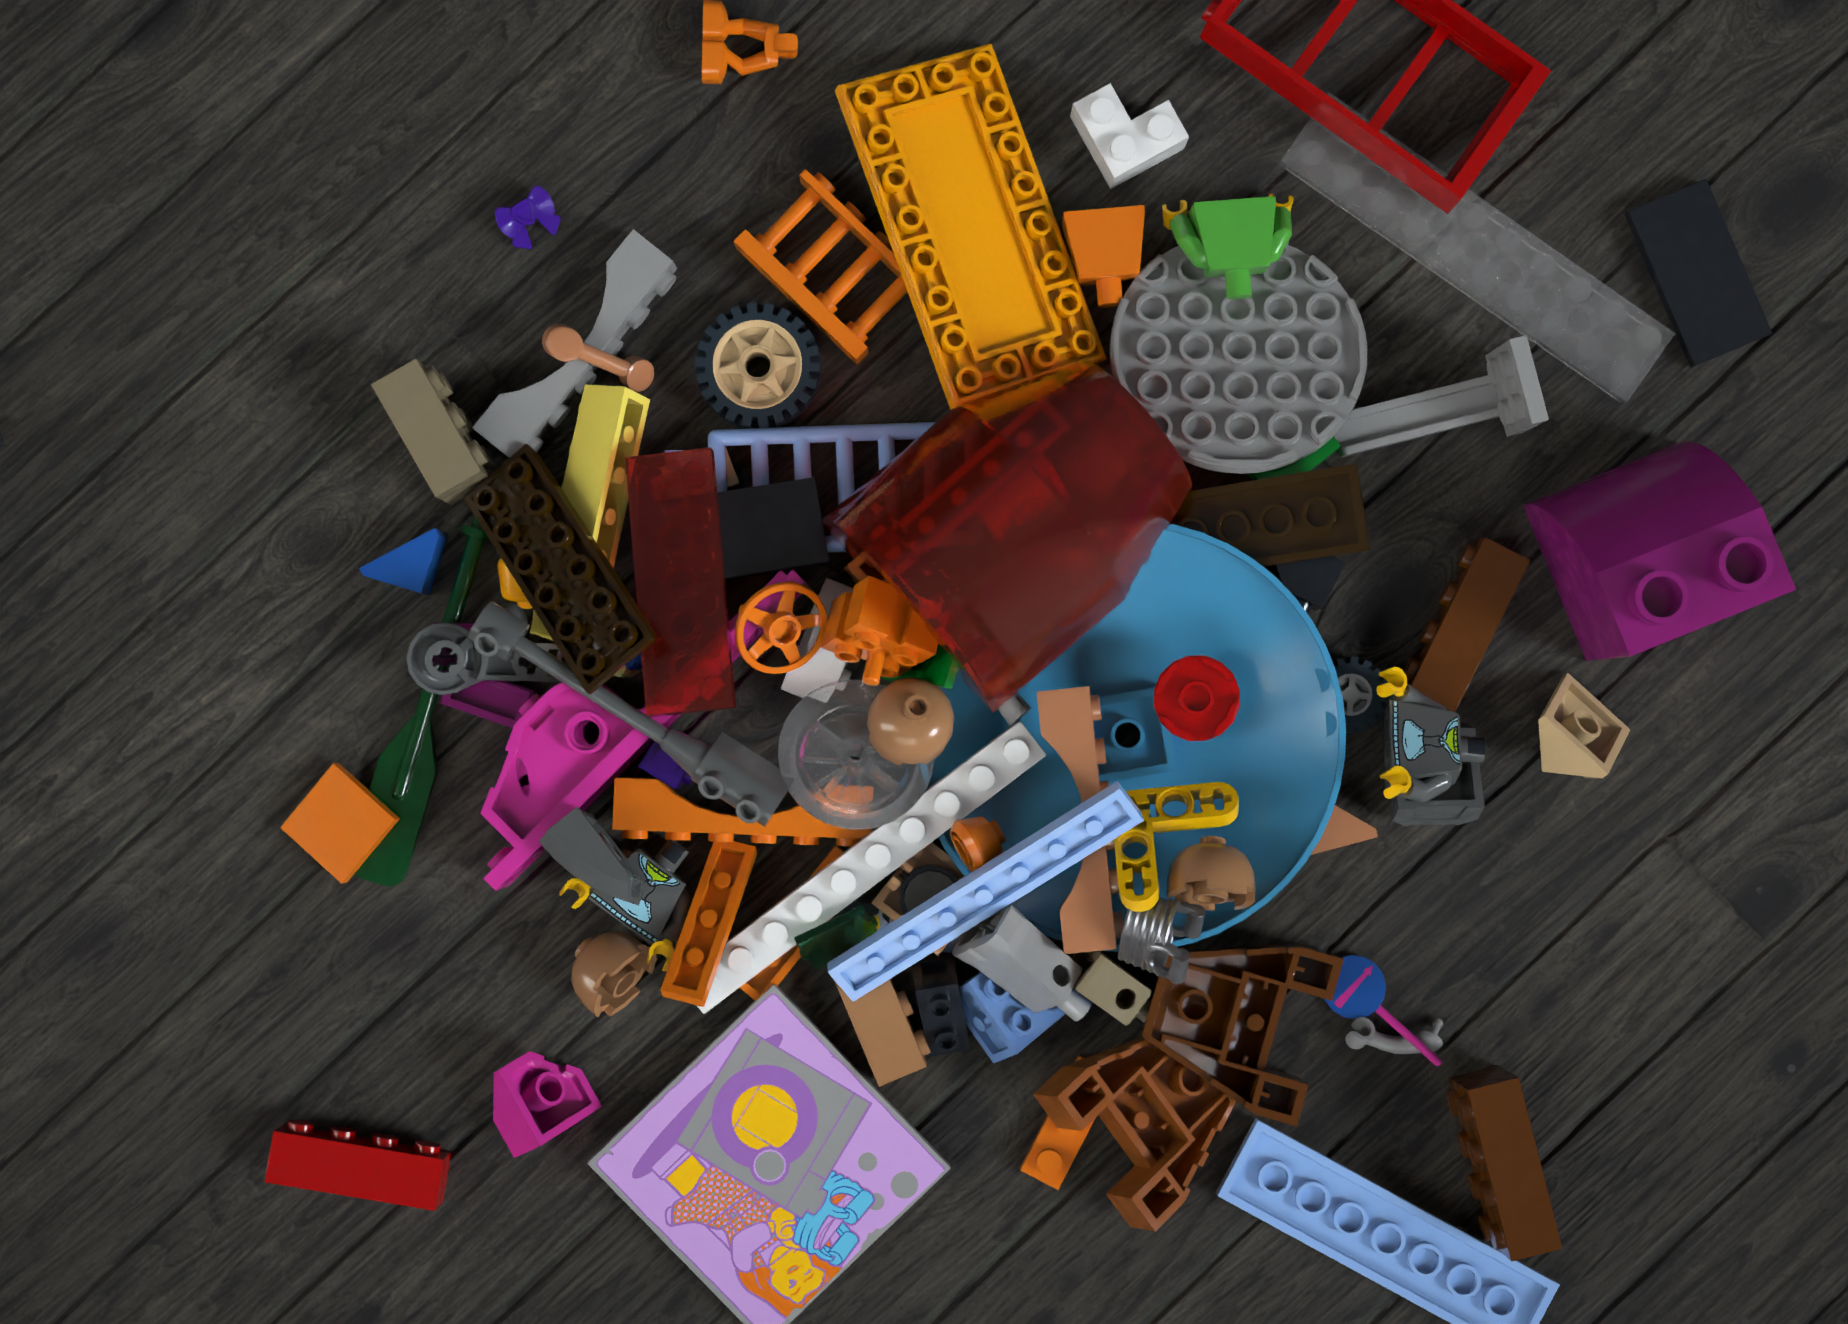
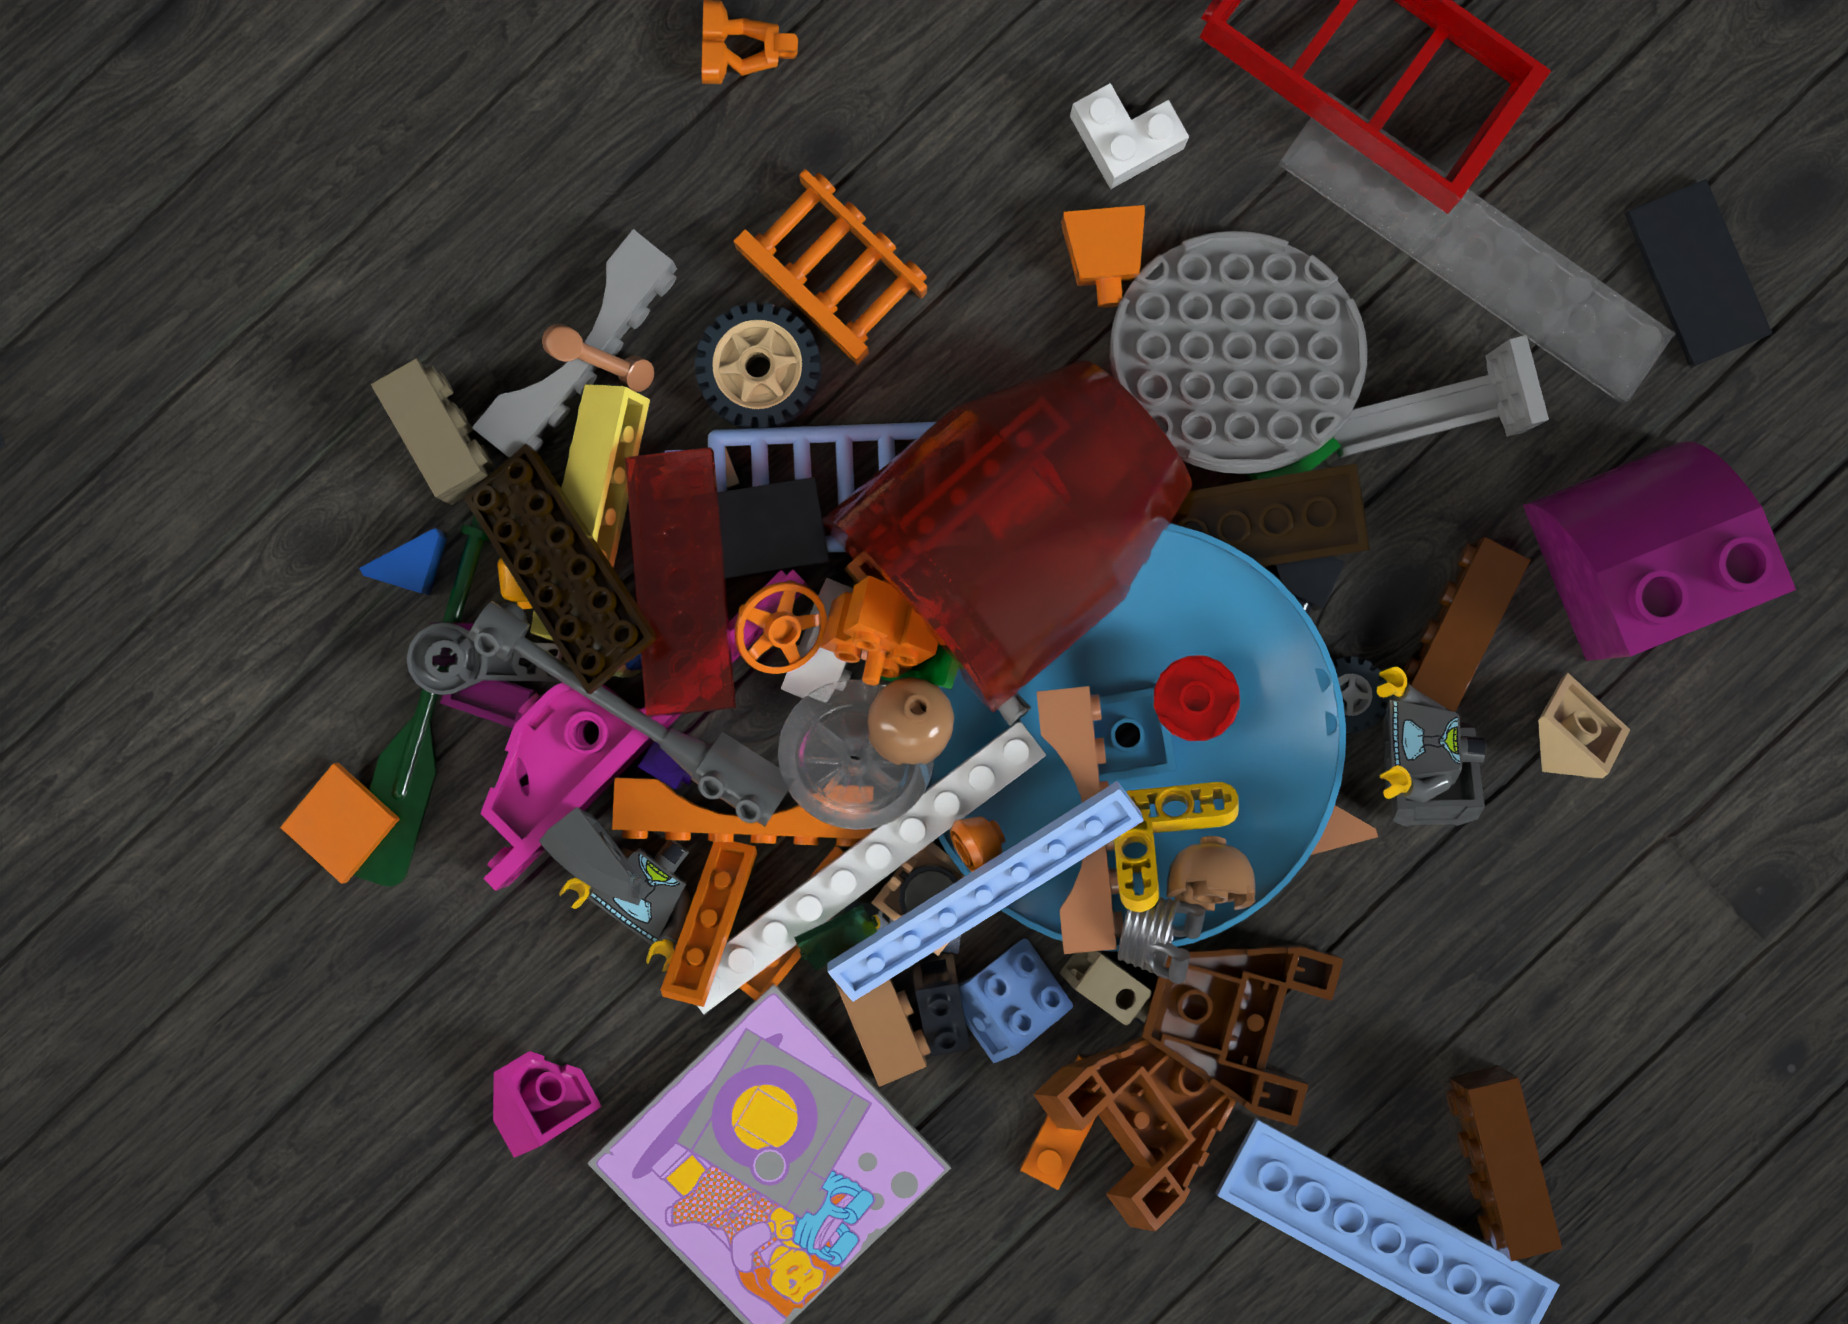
(358, 1165): red brick -> none
(536, 206): dark purple piece -> none
(609, 970): medium nougat cylinder -> none
(969, 223): light orange tile -> none
(1023, 963): light grey piece -> none
(1232, 237): bright green torso -> none
(1361, 993): blue piece -> none
(1391, 1043): light grey piece -> none

